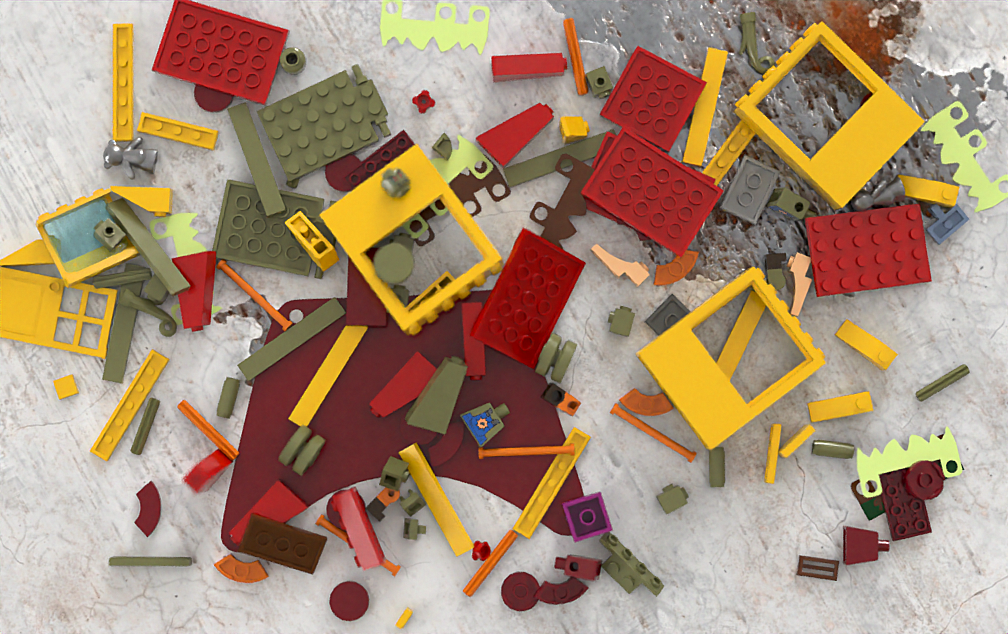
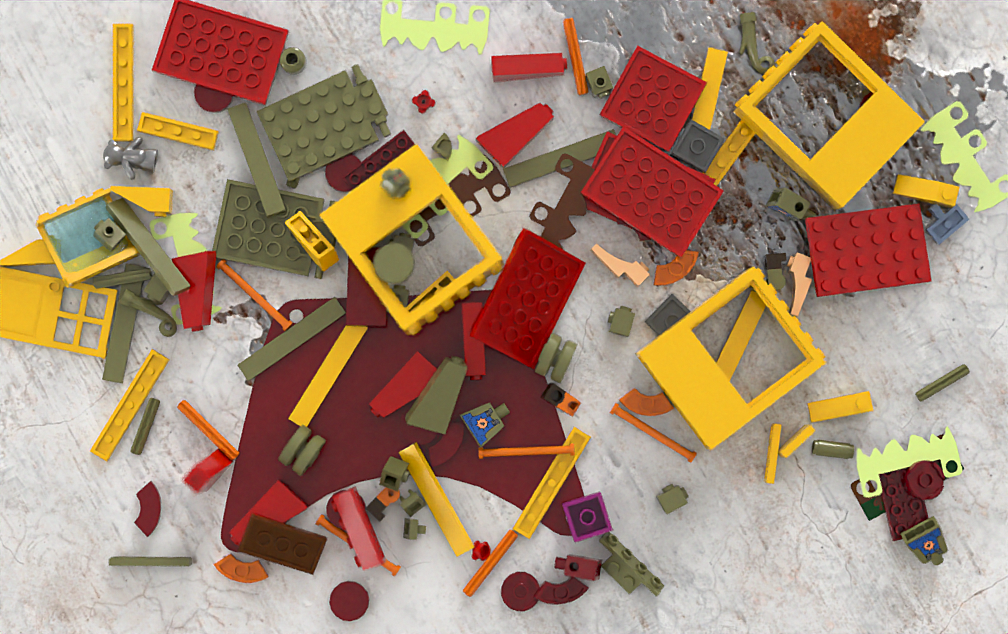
(66, 387): yellow tile -> none
(228, 397): olive piece -> none
(404, 618): yellow tile -> none
(573, 128): yellow slope -> none
(697, 146): none -> dark grey tile
(717, 467): olive piece -> none
(749, 189): light grey tile -> none
(814, 575): reddish brown tile -> none
(861, 545): dark red torso -> none
(866, 345): yellow slope -> none
(879, 196): flat silver piece -> none
(926, 541): none -> olive torso

